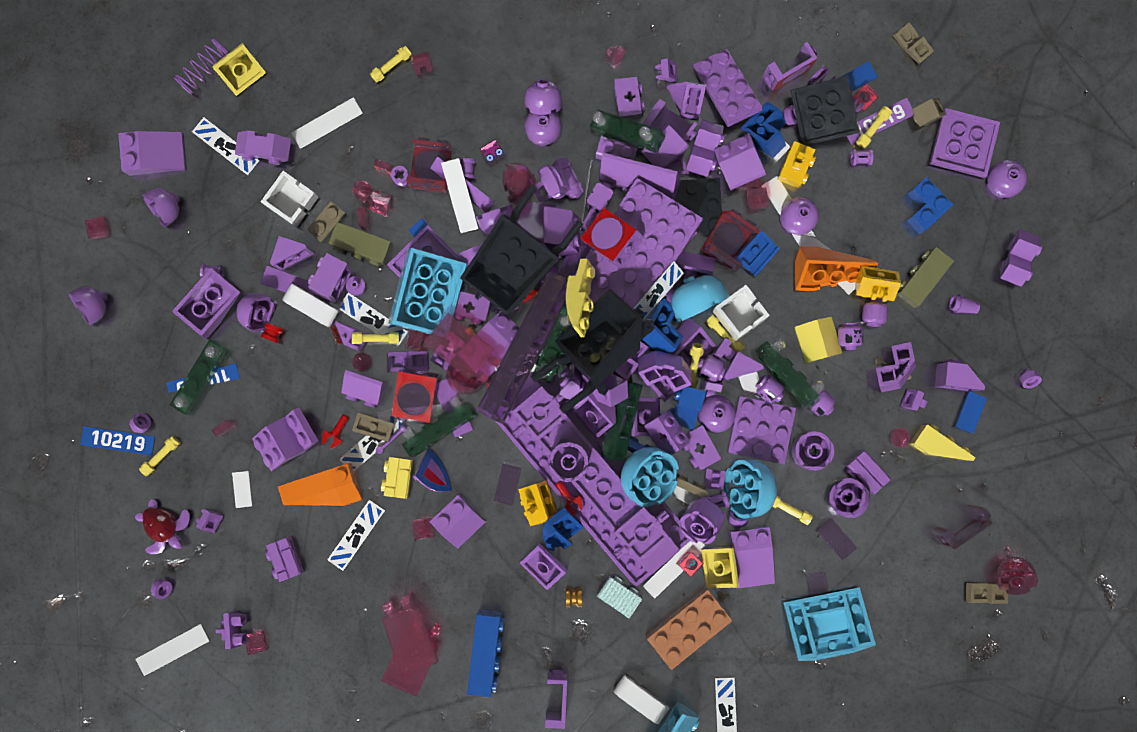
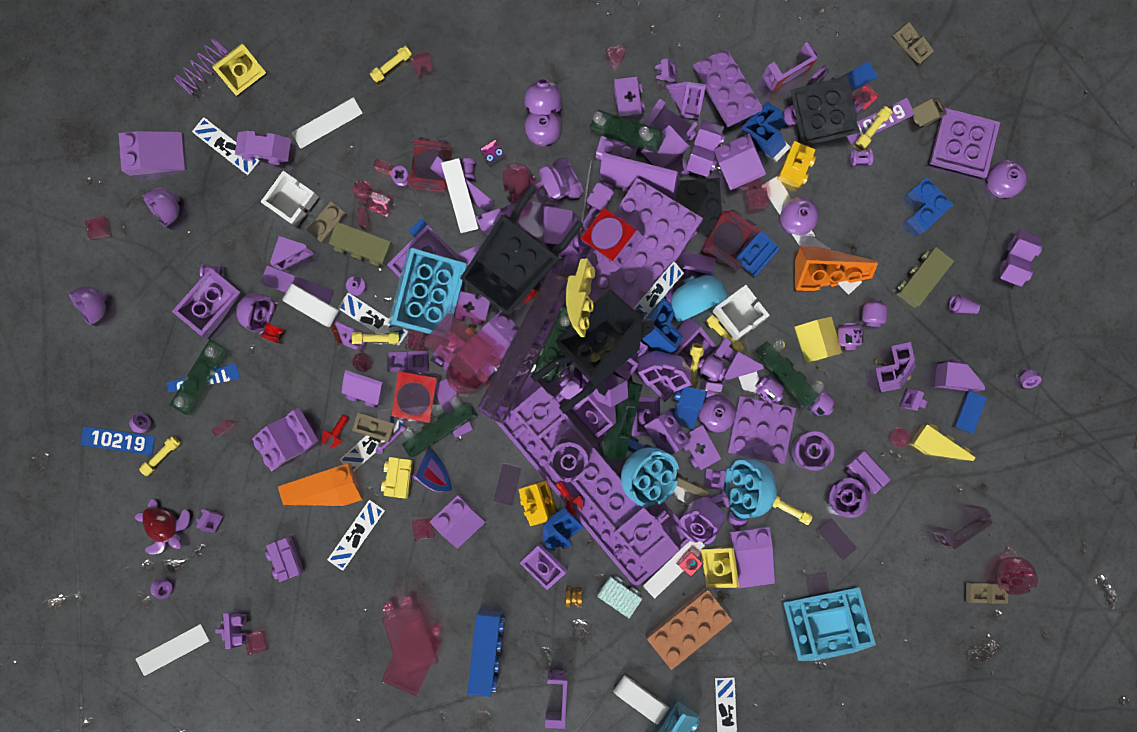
(242, 489): white sticker -> none
(329, 278): medium lavender brick -> none
(877, 283): yellow brick -> none

